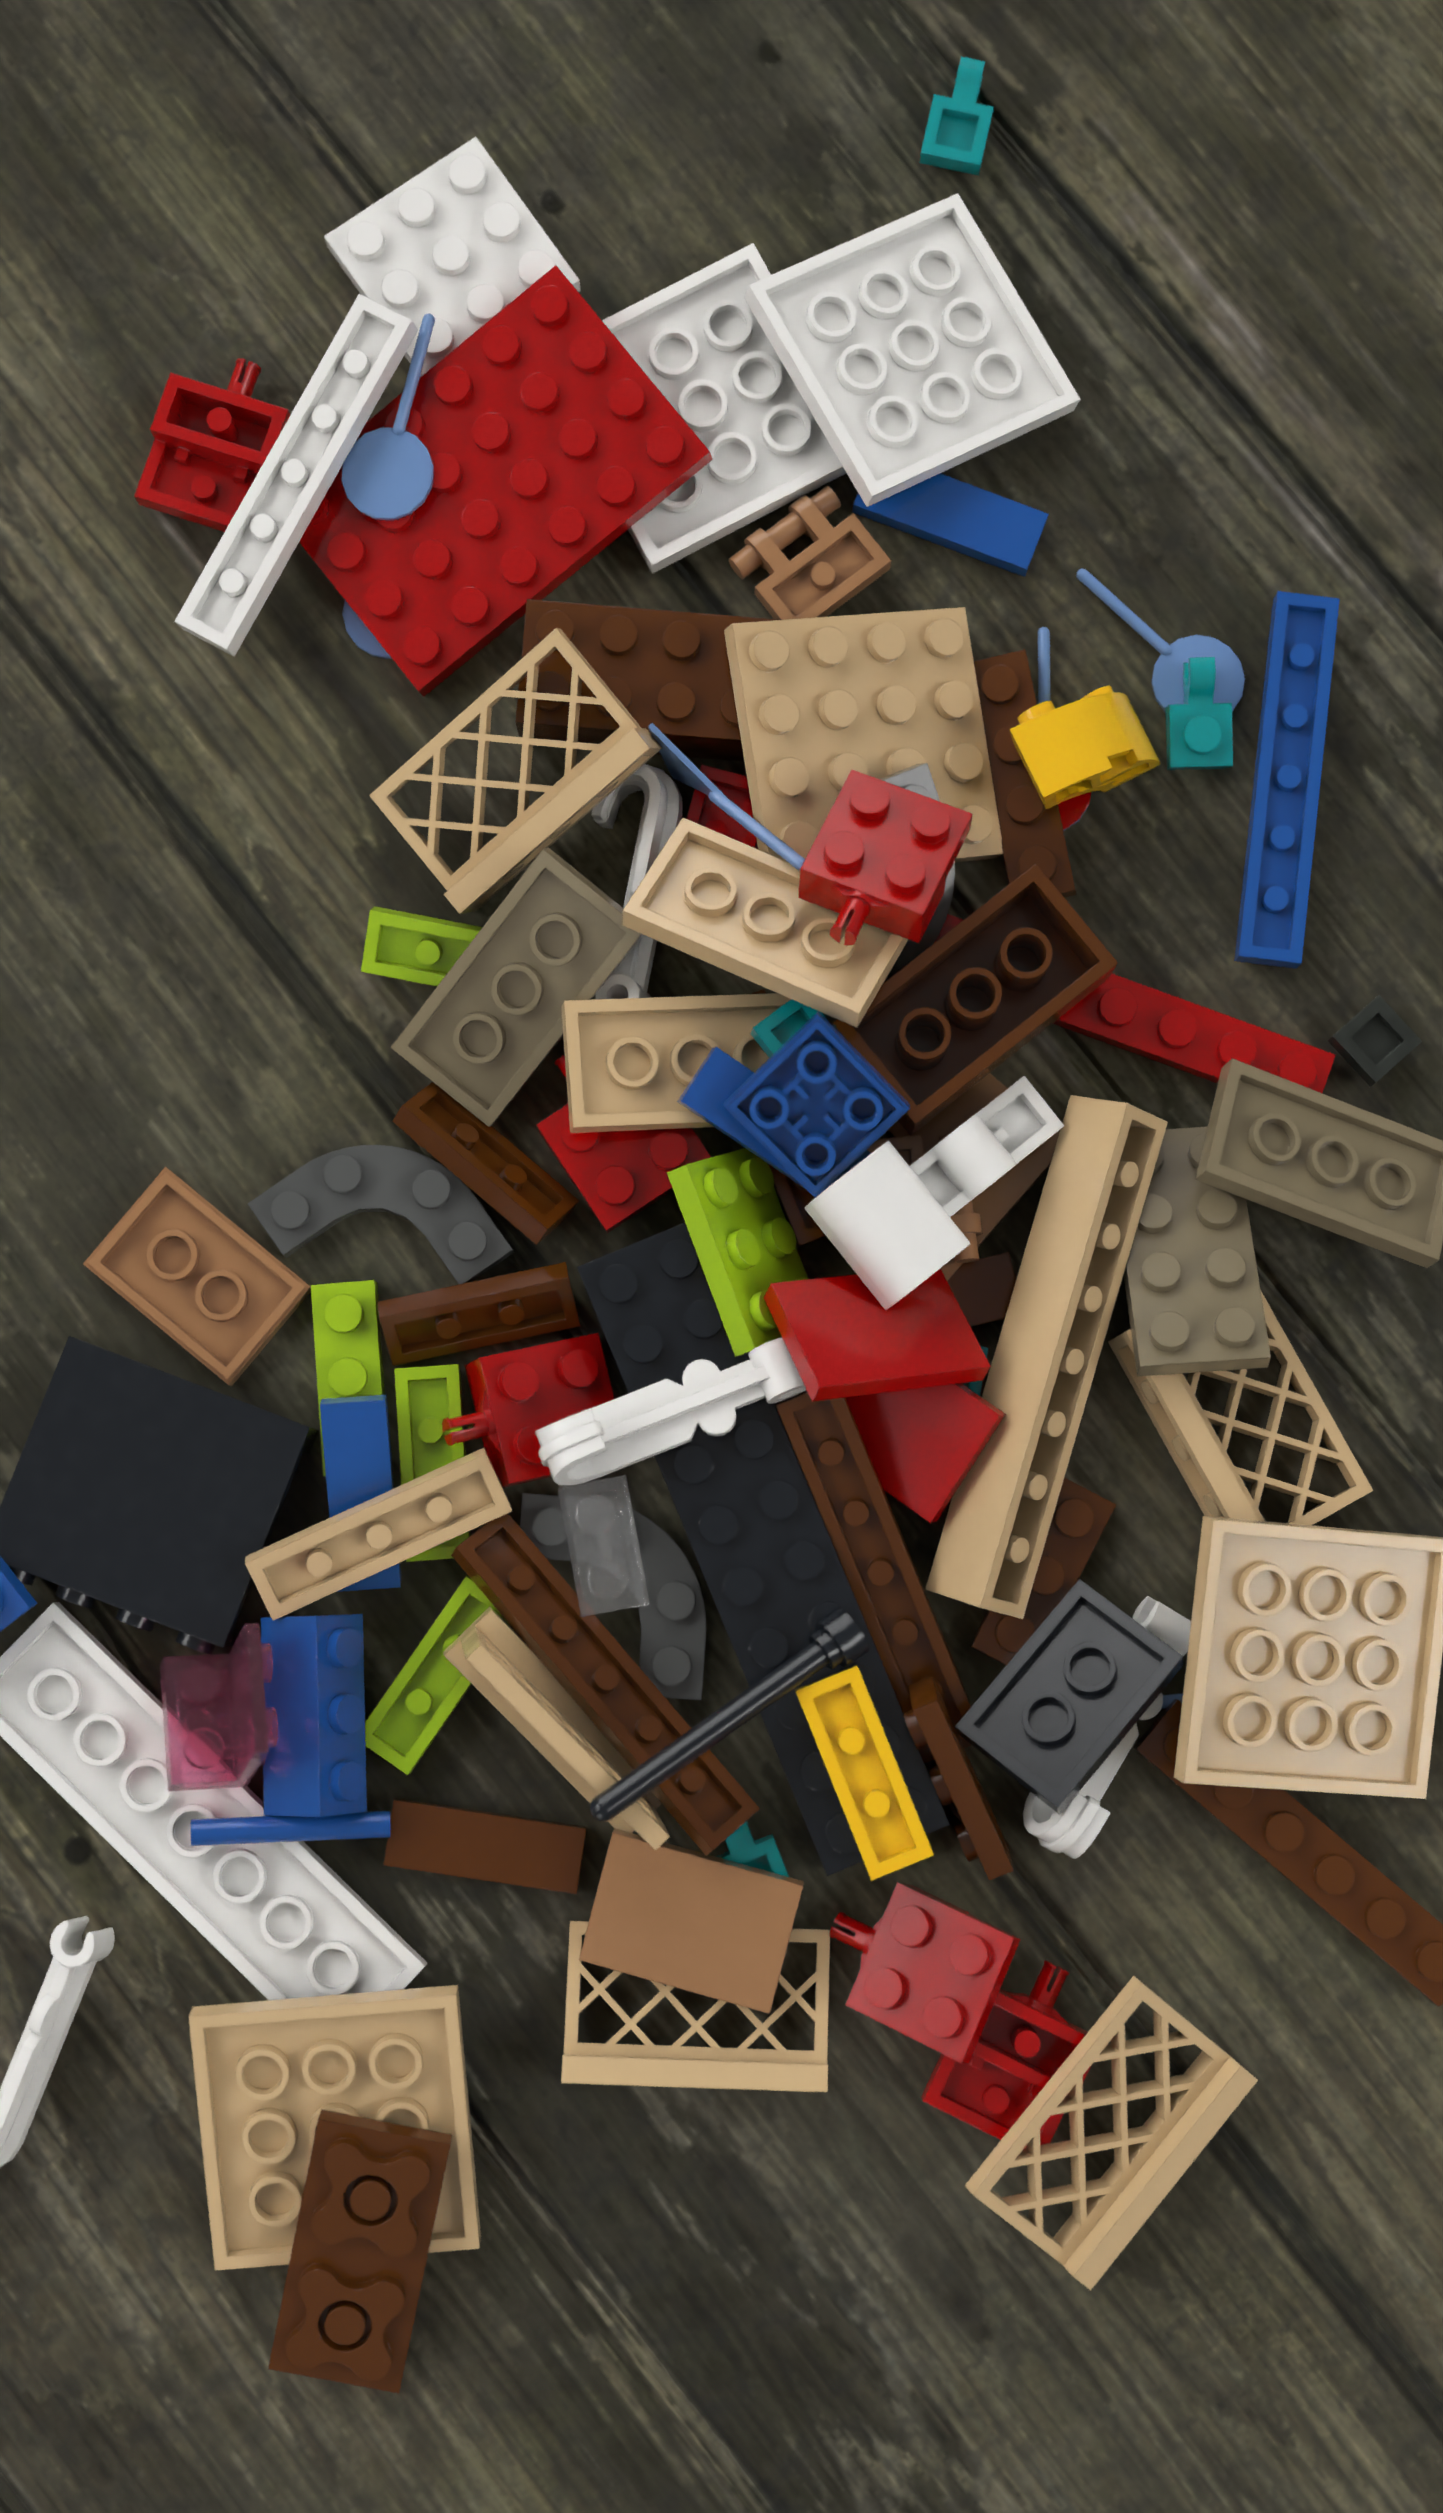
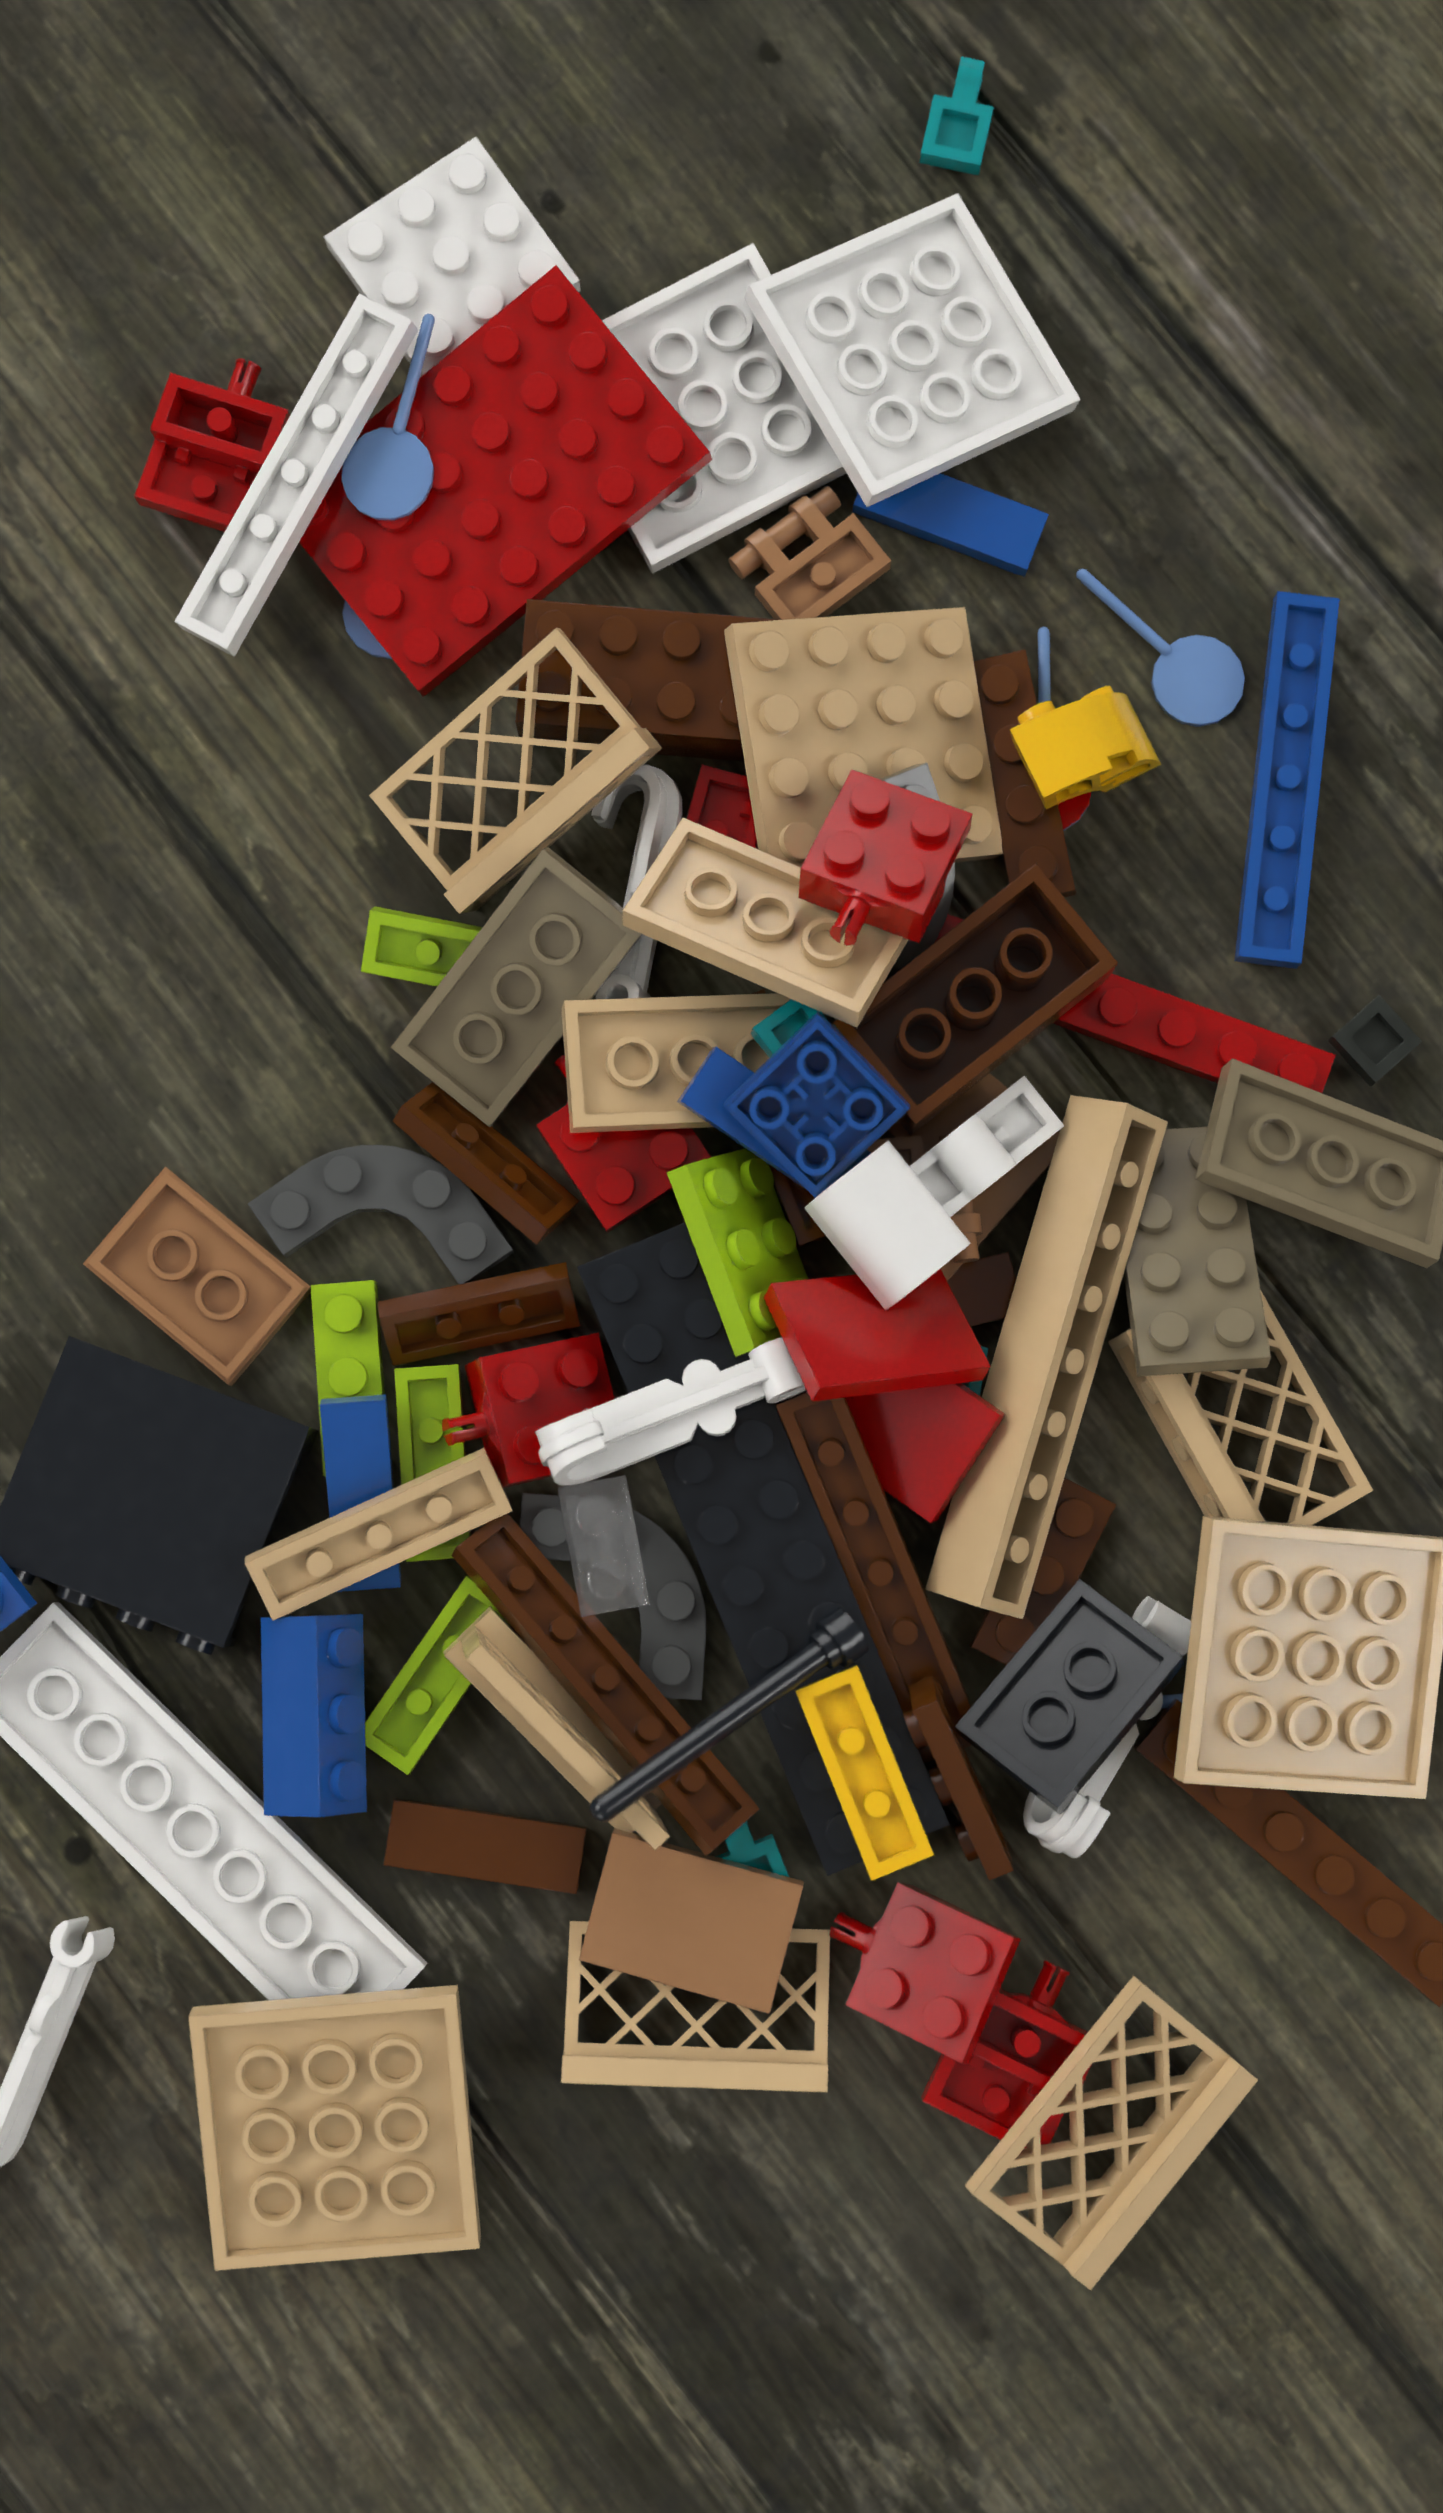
(218, 1715): clear pink bracket -> none
(289, 1828): blue bar -> none
(360, 2251): reddish brown piece -> none
(686, 772): medium blue piece -> none
(1199, 730): teal plate -> none

